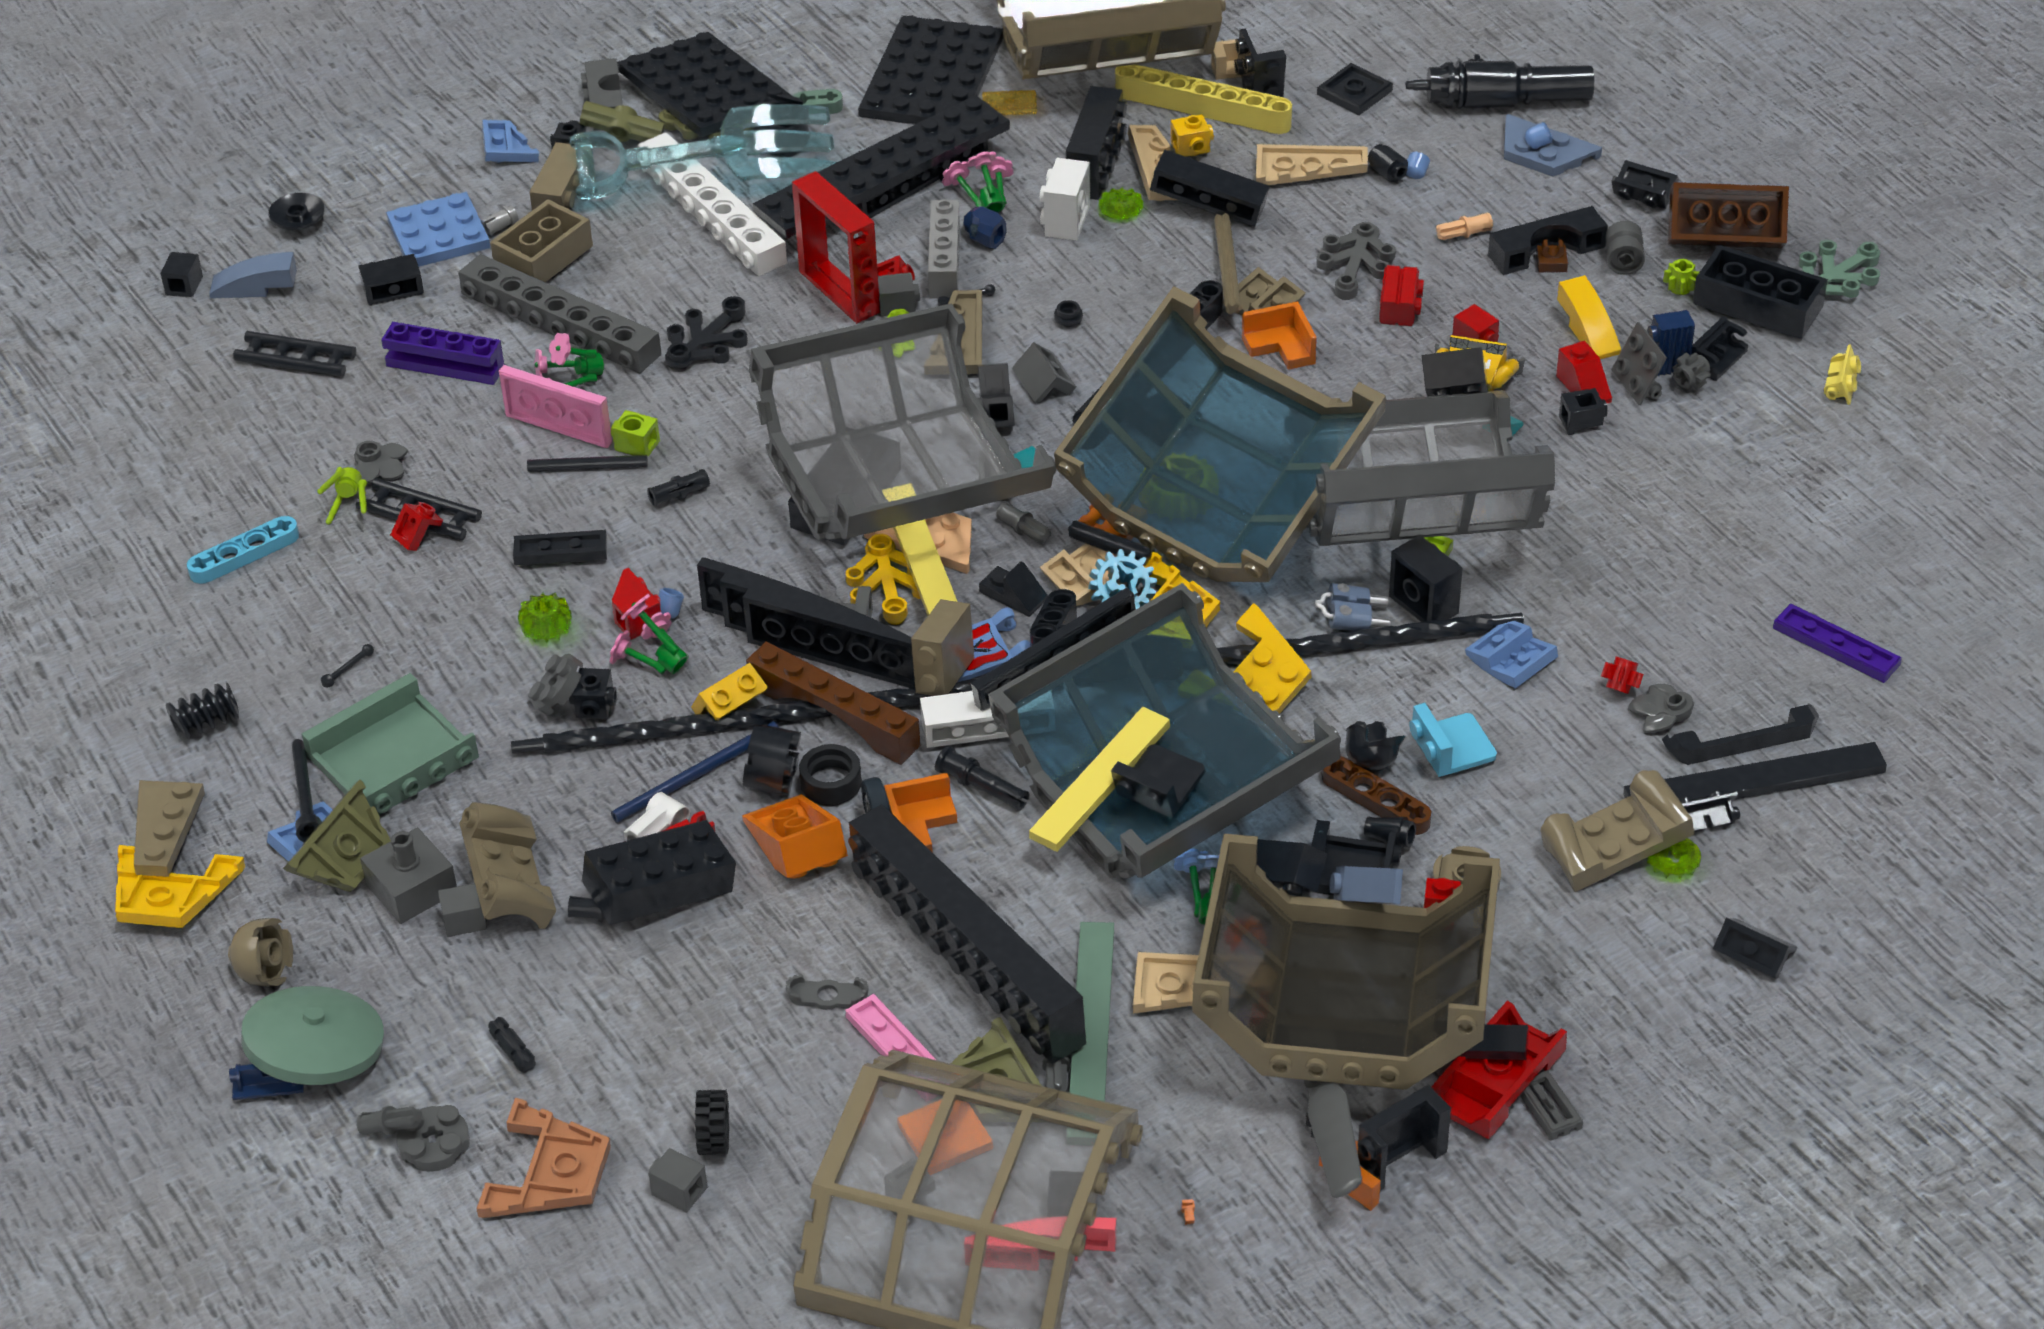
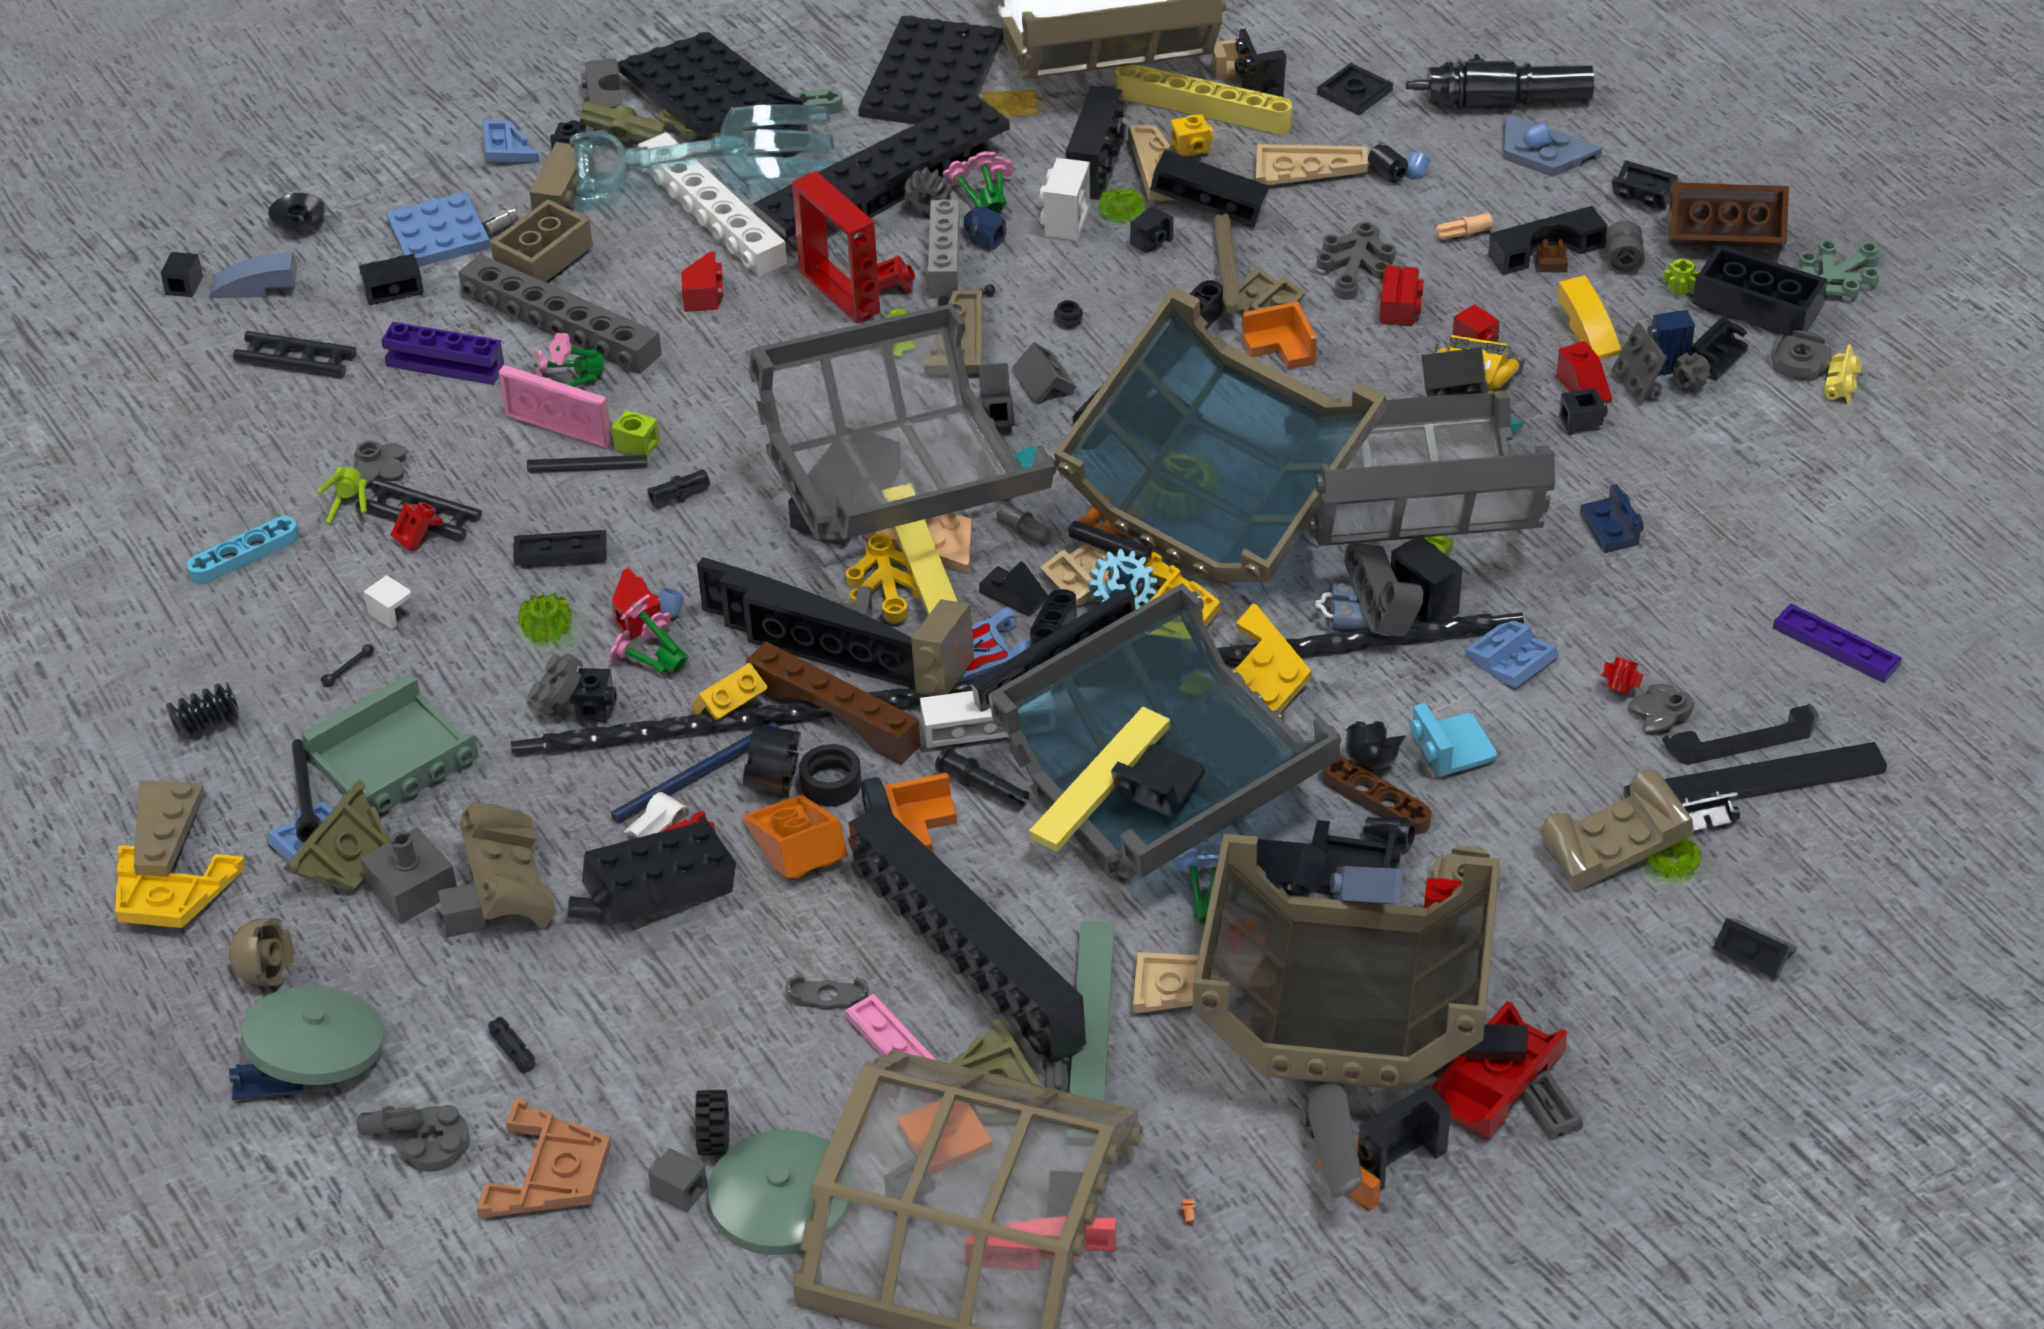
(384, 598): none -> white panel
(681, 355): black plant -> none
(701, 284): none -> red slope
(765, 1188): none -> sand green dish
(897, 292): dark grey brick -> none
(924, 187): none -> dark grey gear
(1151, 229): none -> black brick
(1384, 601): none -> dark grey beam
(1613, 521): none -> dark blue bracket
(1808, 366): none -> dark grey plate

